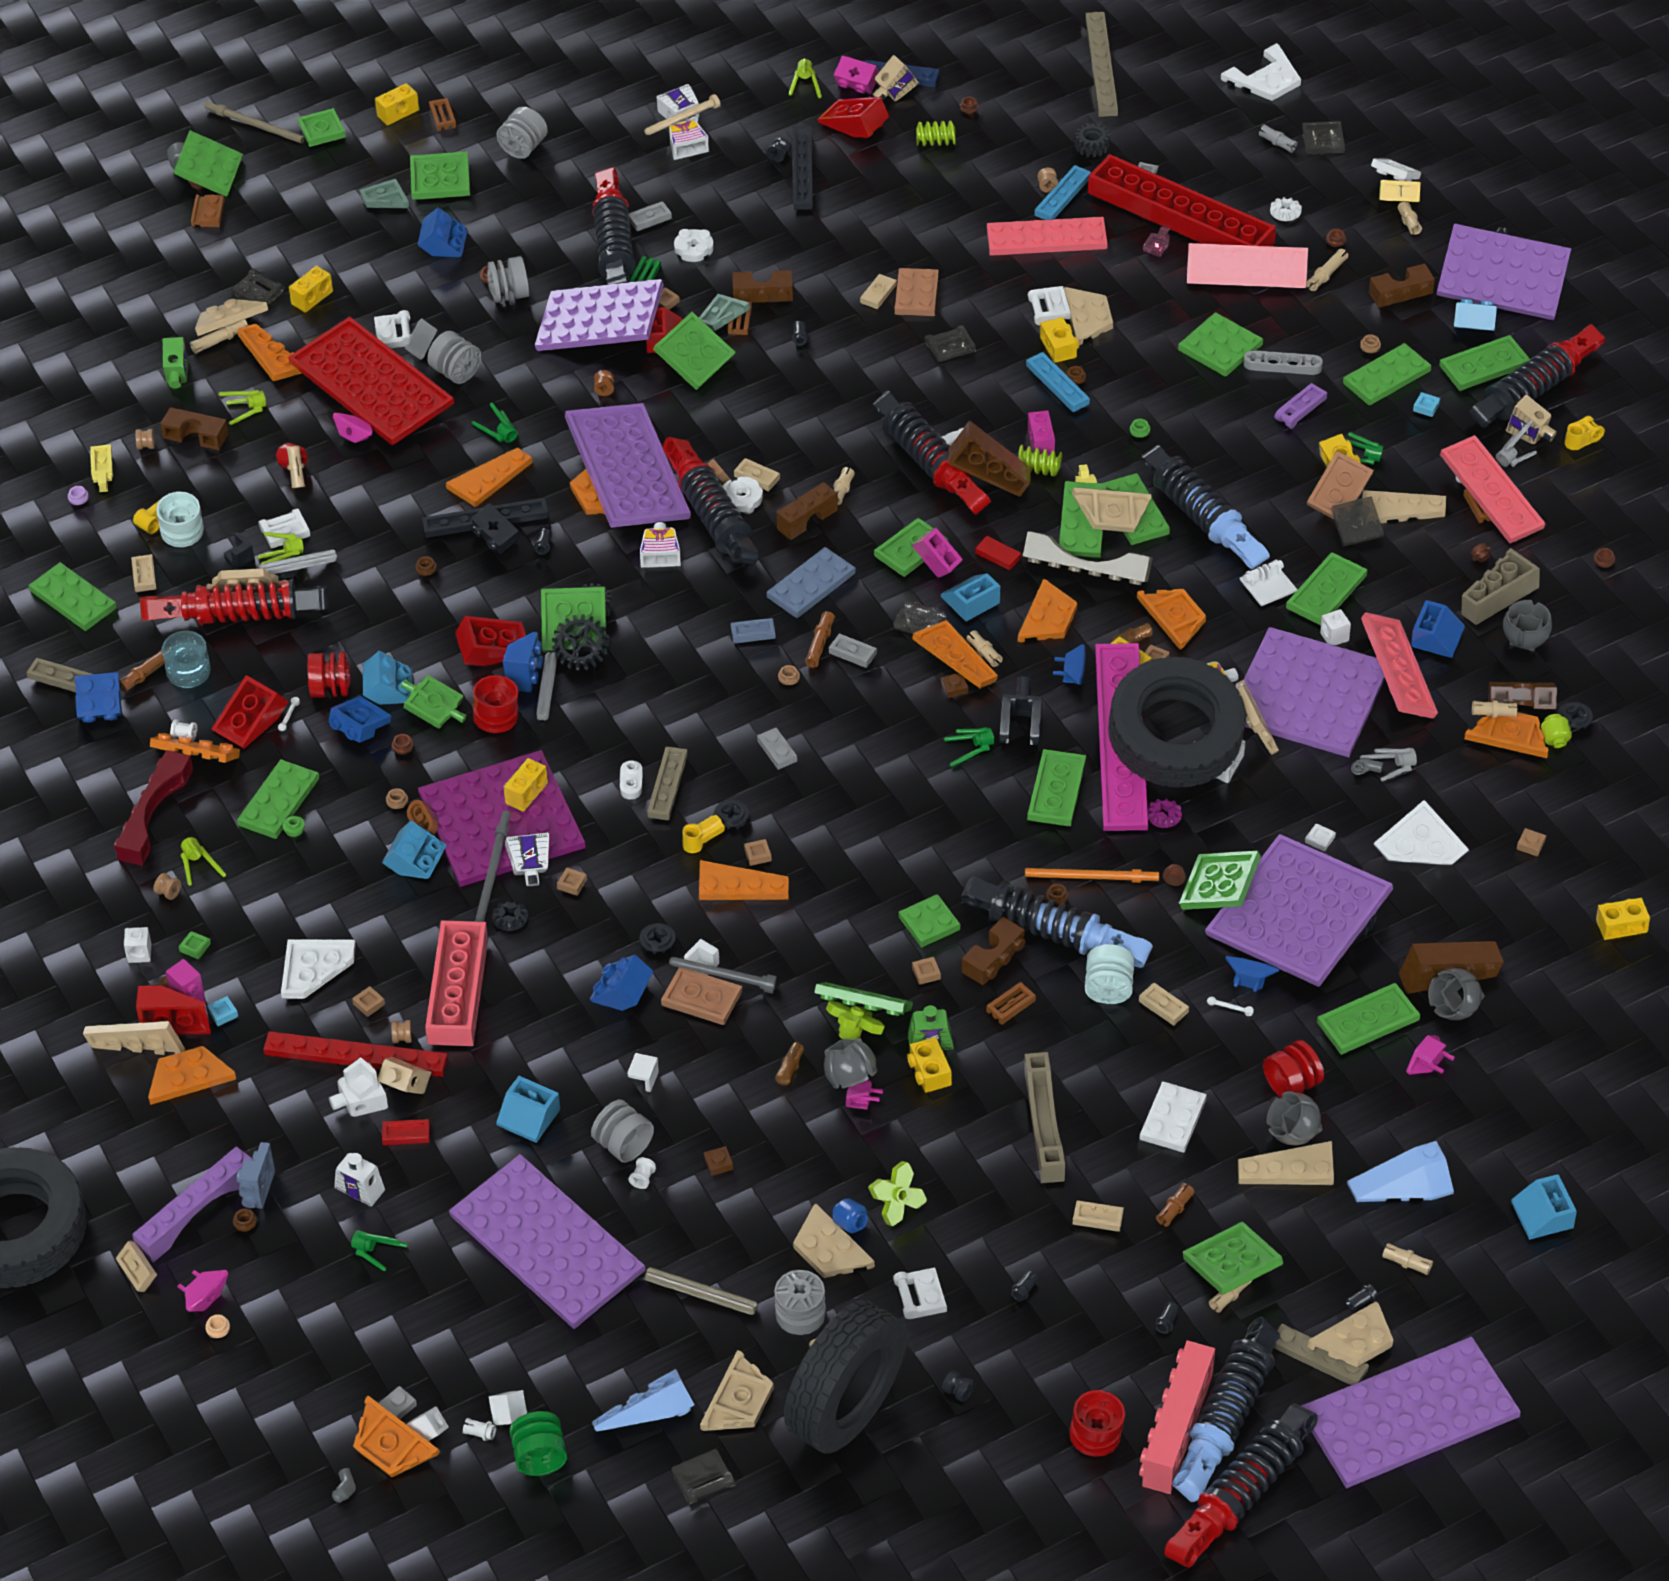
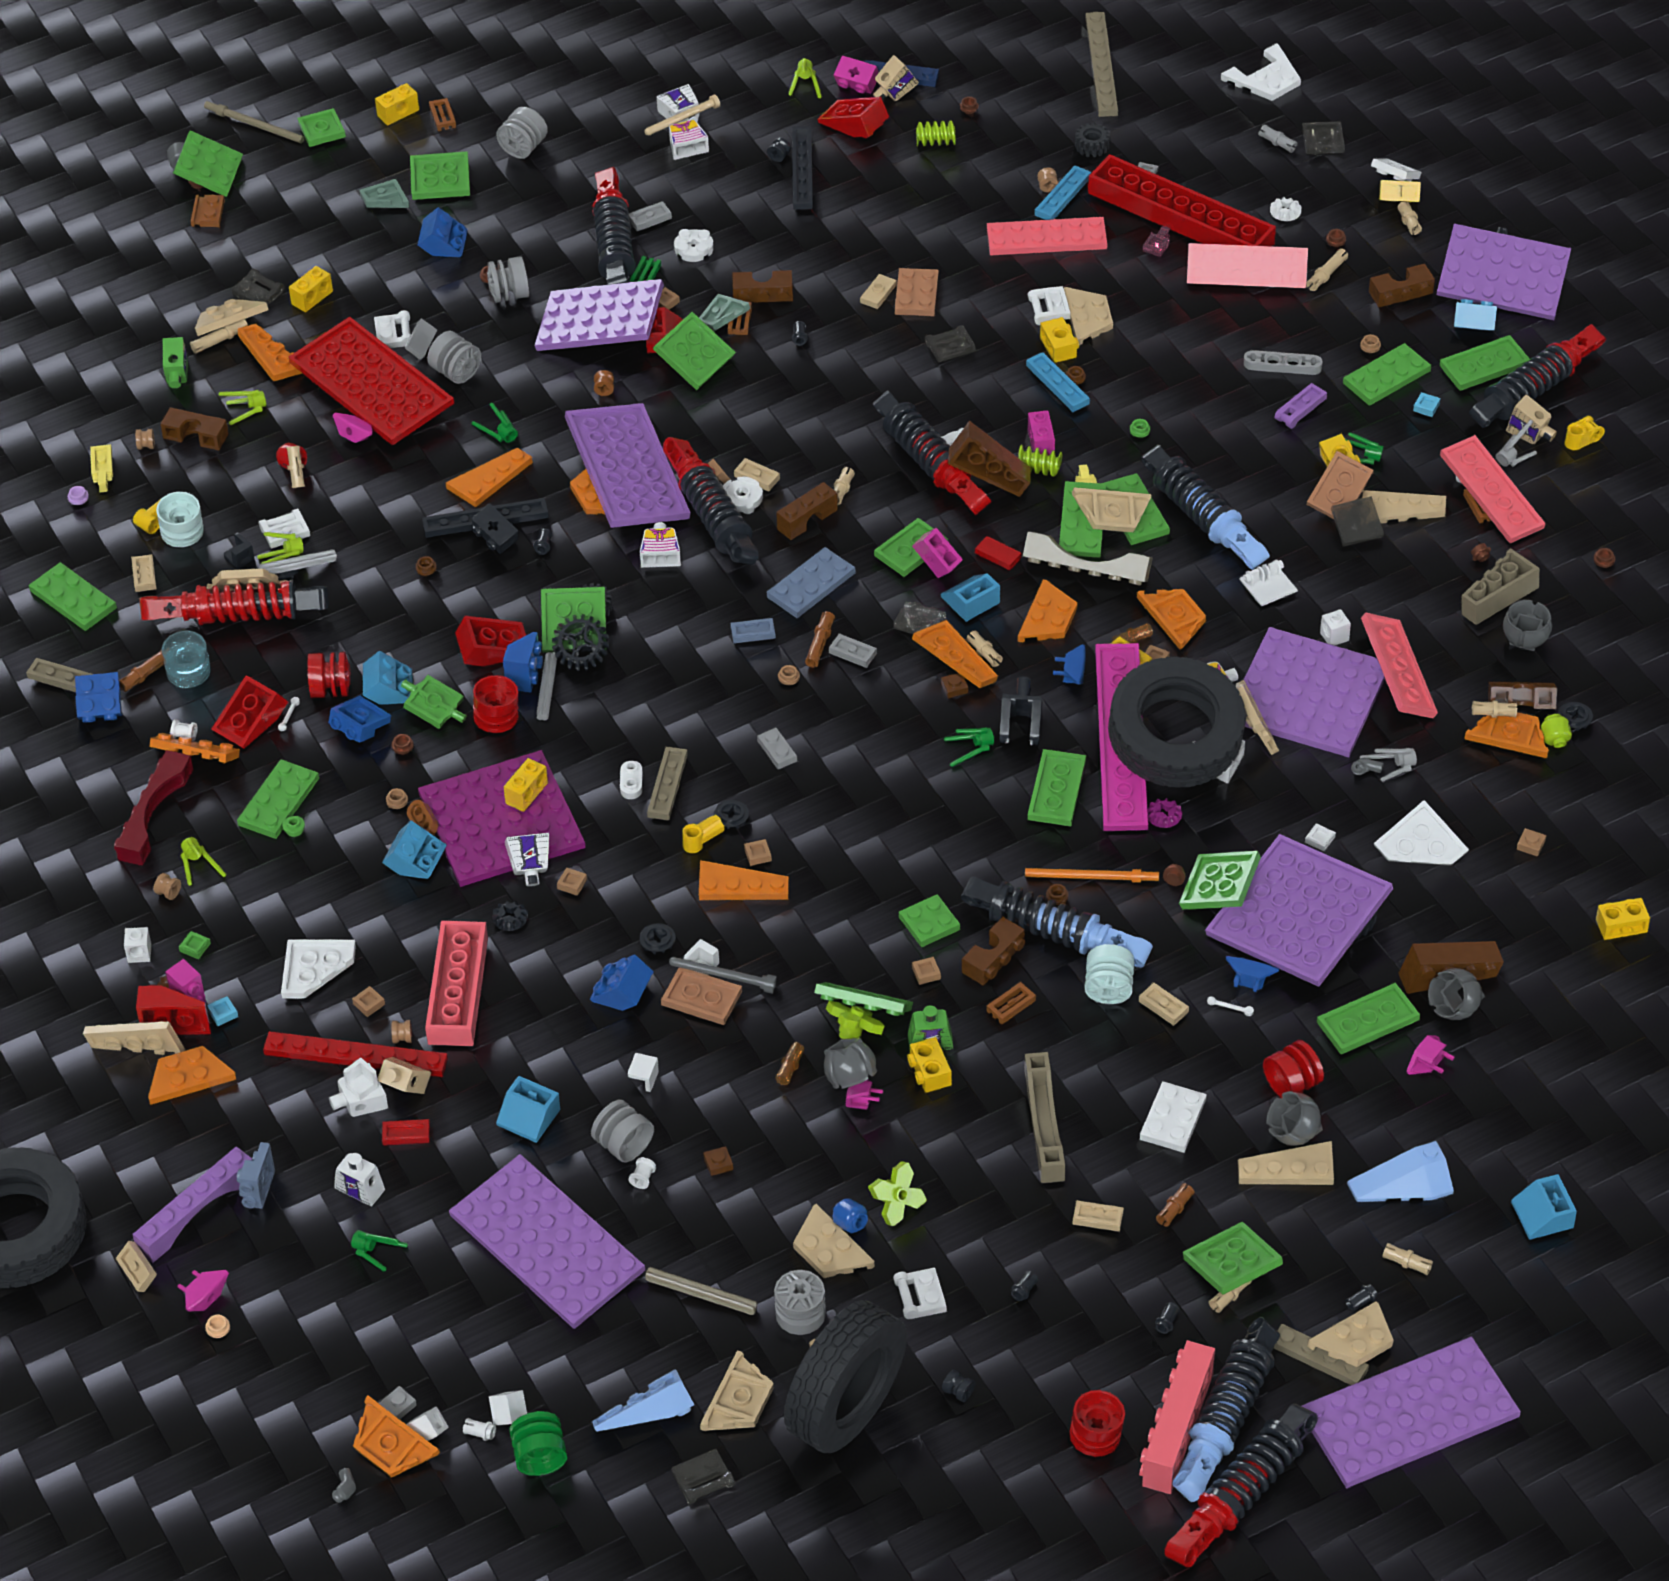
(244, 1215): reddish brown plate -> none
(501, 833): dark grey bar -> none
(1220, 344): bright green plate -> none
(1326, 588): bright green plate -> none
(1437, 630): blue slope -> none

